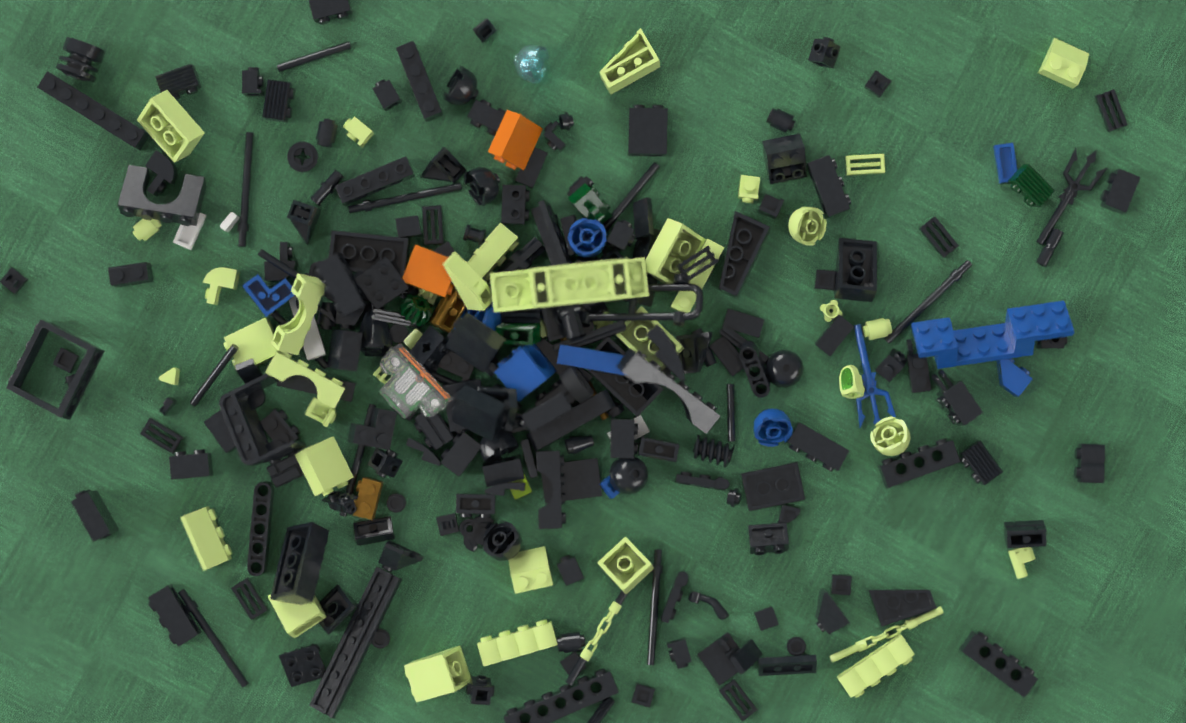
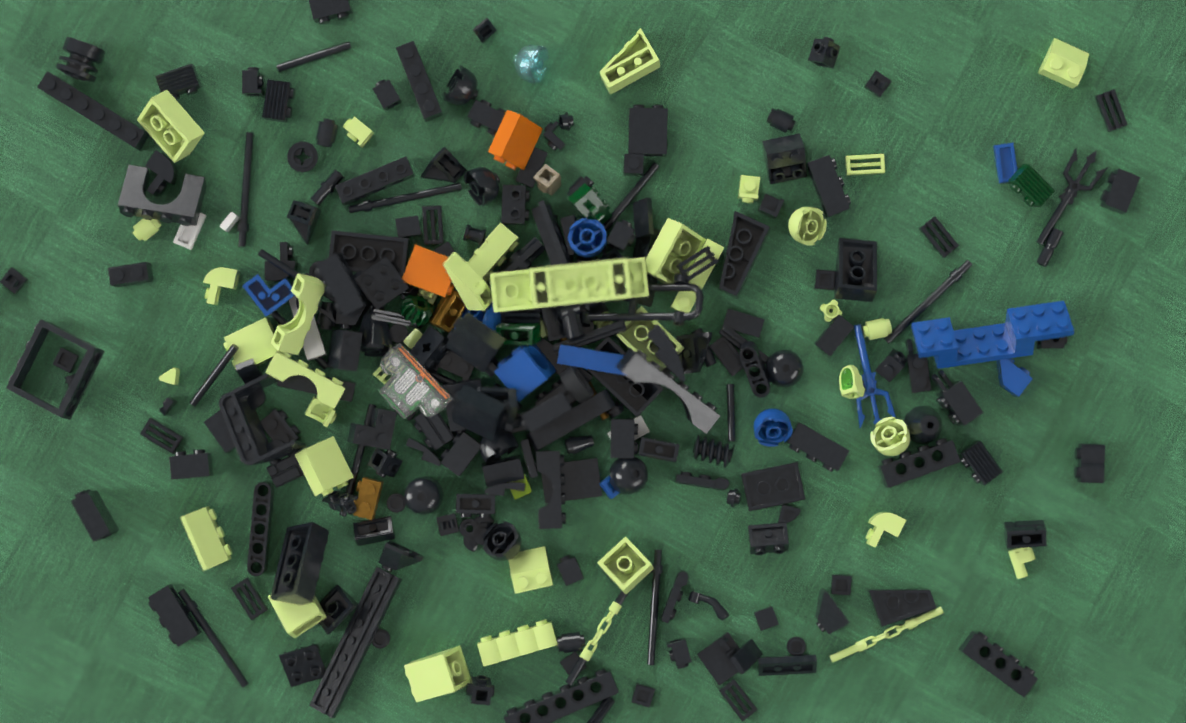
(423, 495): none -> black cylinder
(547, 183): none -> dark tan brick
(633, 164): none -> black brick
(876, 665): yellowish green brick -> none
(884, 522): none -> yellowish green brick
(917, 421): none -> black cone

